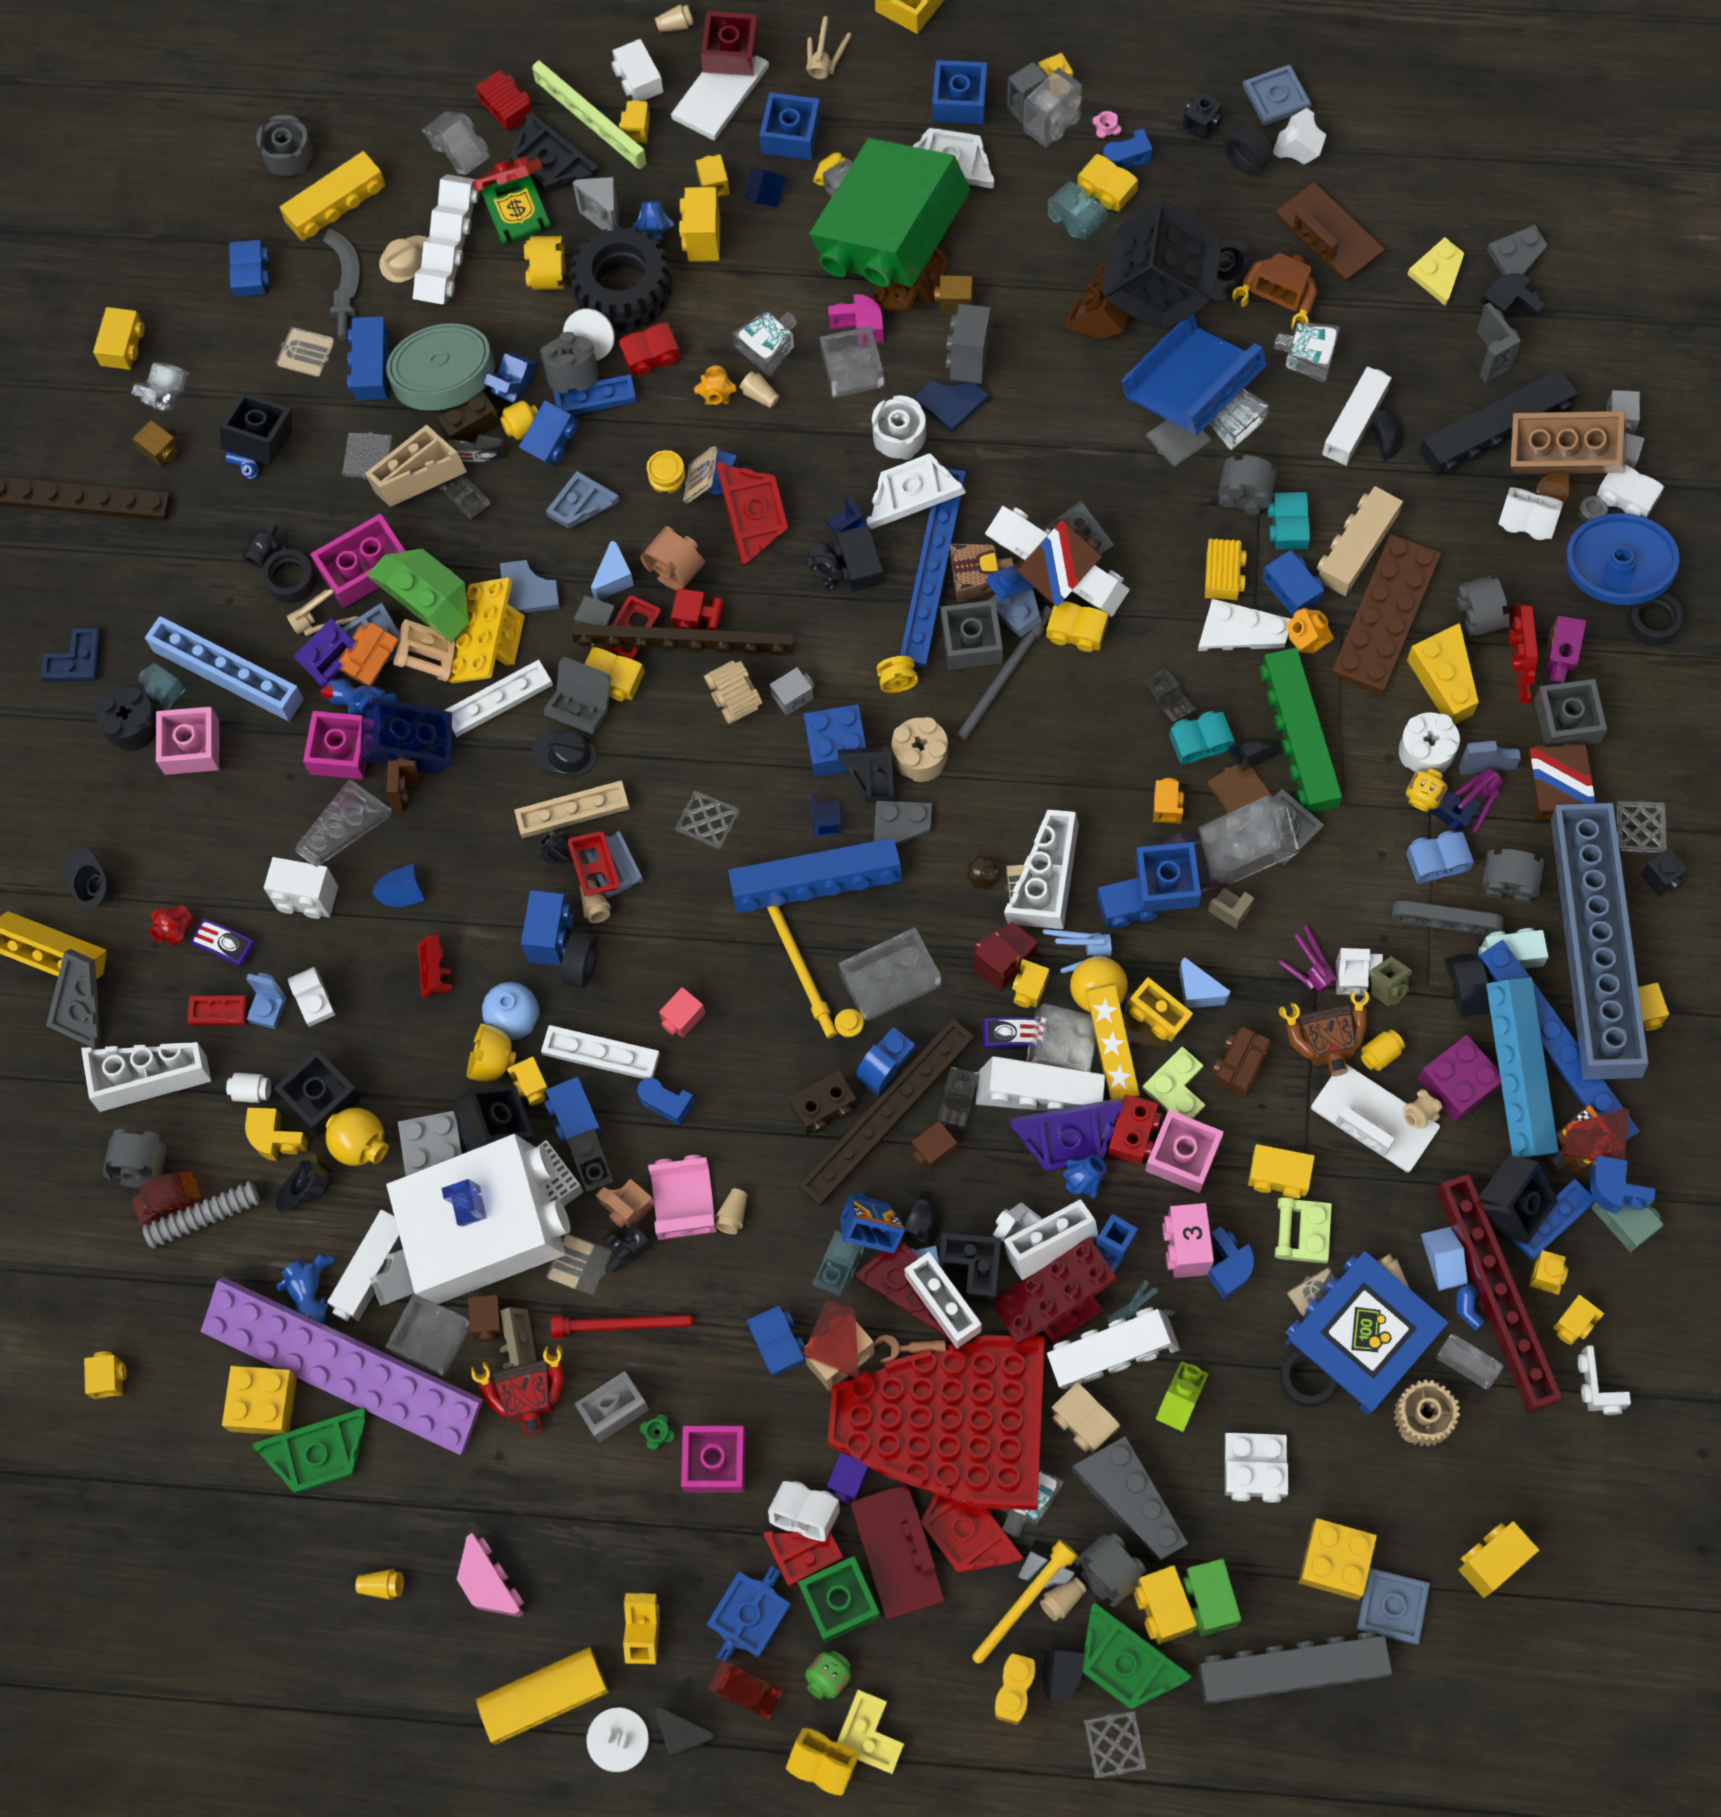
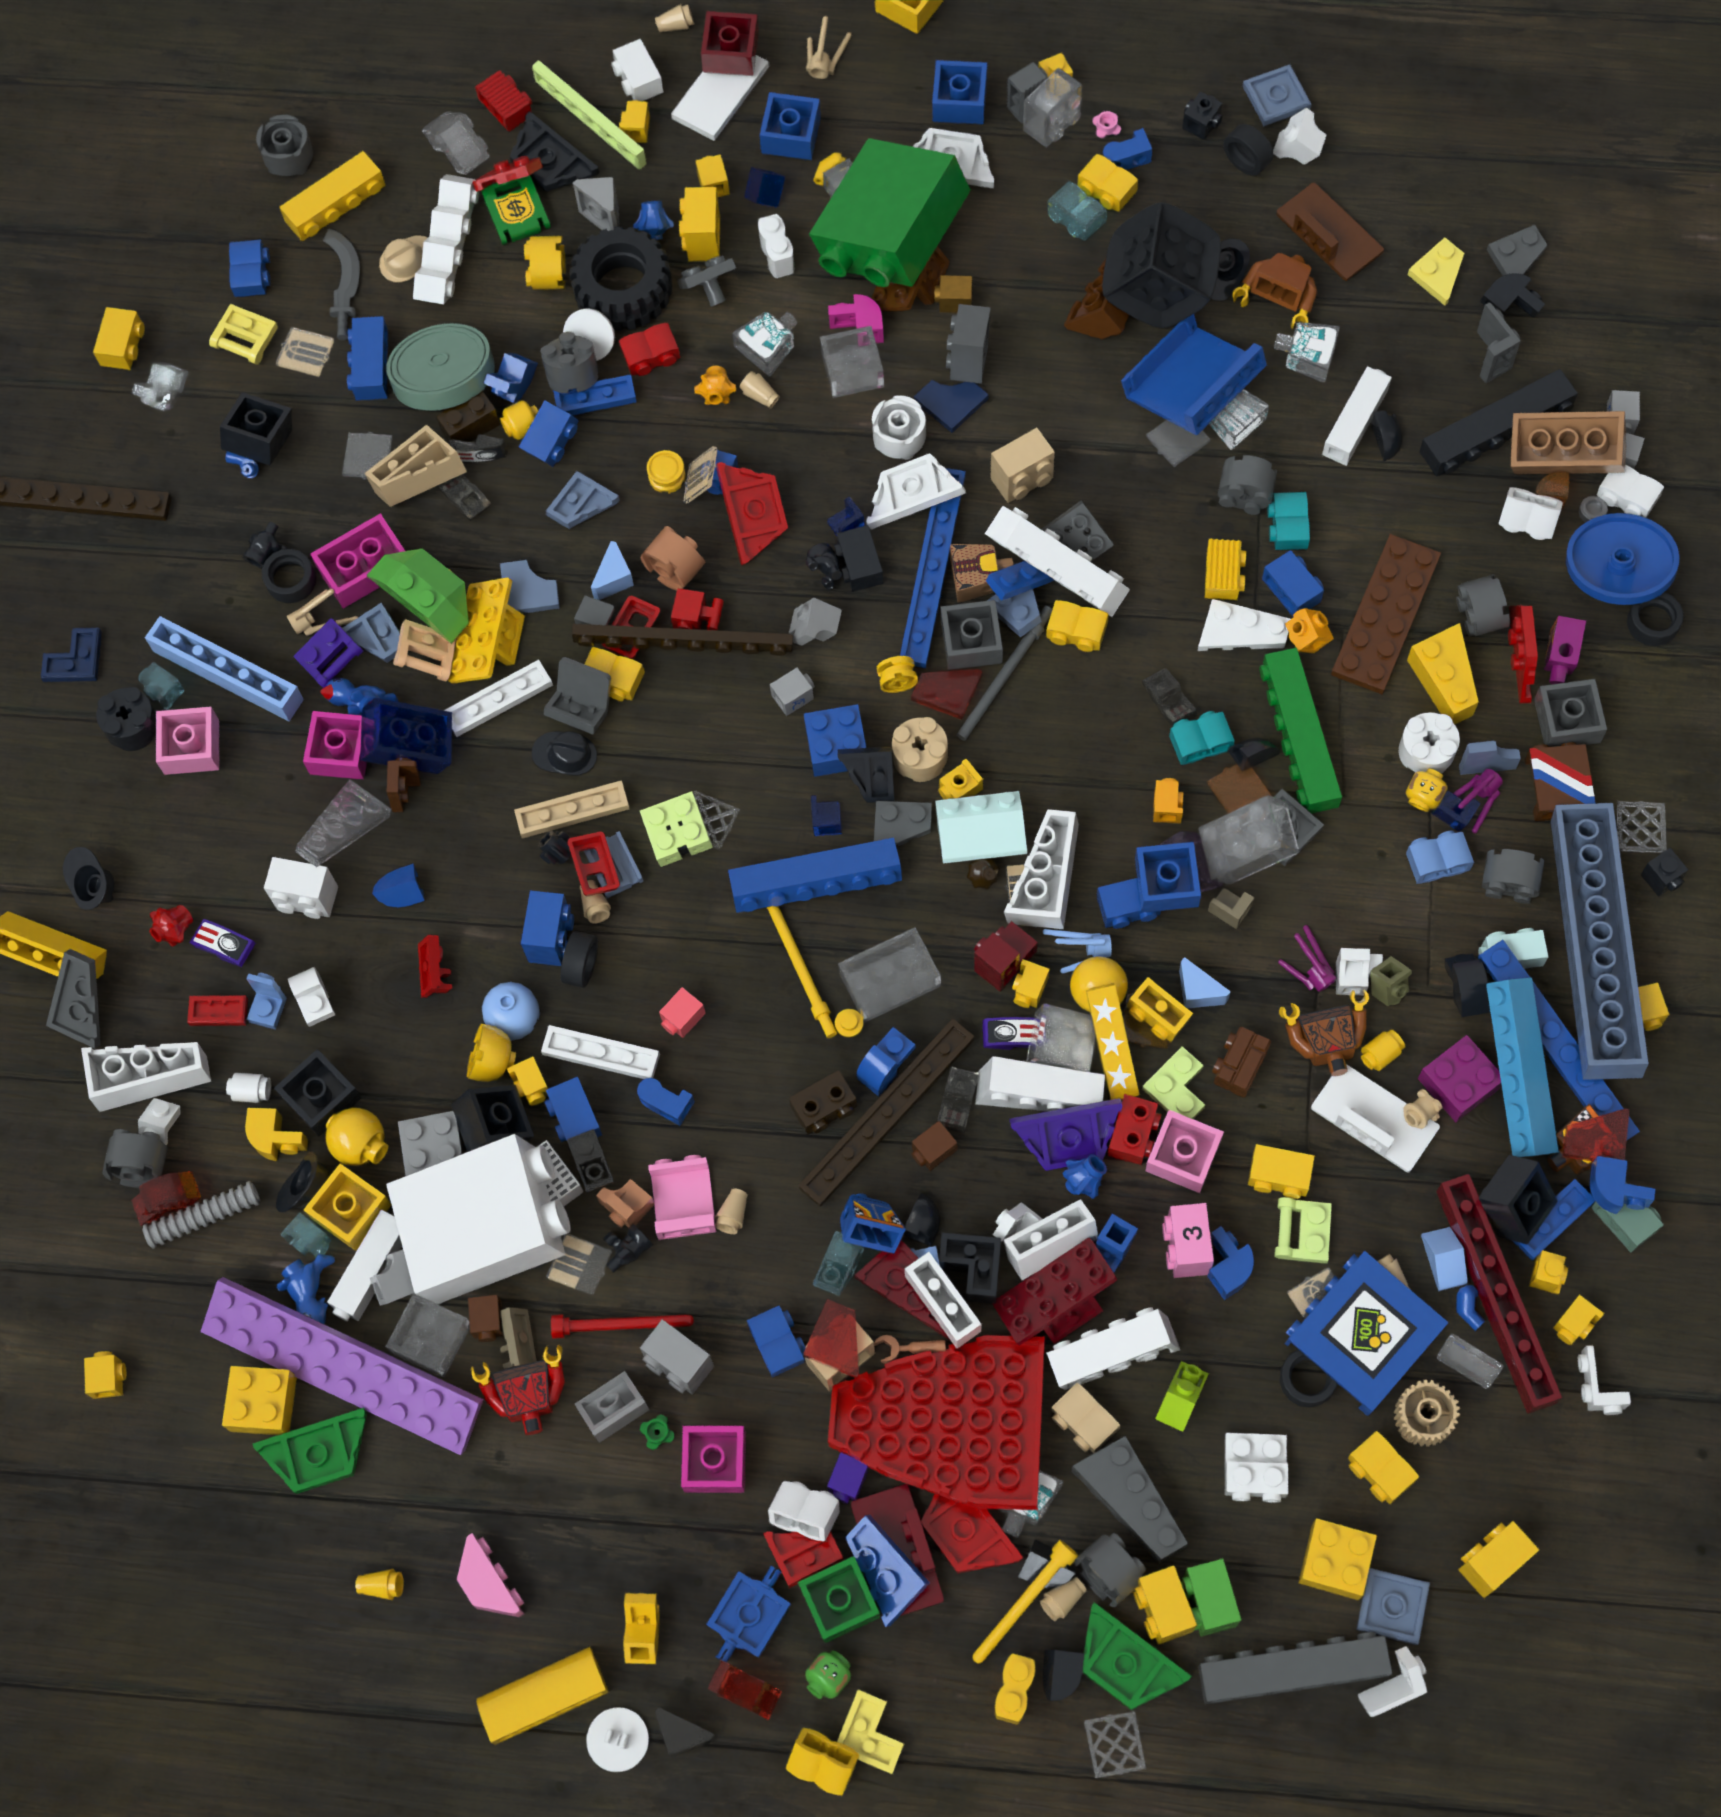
(156, 444): pearl gold brick -> none
(158, 1118): none -> white bracket
(247, 327): none -> light yellow plate
(306, 1236): none -> clear light blue brick
(347, 1206): none -> yellow brick
(367, 654): orange brick -> none
(466, 1201): clear blue panel -> none
(676, 828): none -> yellowish green piece
(676, 1357): none -> light grey brick
(707, 277): none -> dark grey plate
(733, 691): tan brick -> none
(776, 246): none -> white brick
(814, 621): none -> light grey brick
(889, 1572): none -> wing
(947, 690): none -> clear red wing
(971, 781): none -> yellow brick
(981, 827): none -> light aqua slope
(1022, 465): none -> tan brick
(1059, 562): panel -> none
(1131, 1309): clear light blue plant -> none
(1359, 541): tan brick -> none
(1382, 1468): none -> yellow brick
(1398, 1689): none -> white bracket
(1447, 917): dark grey beam -> none

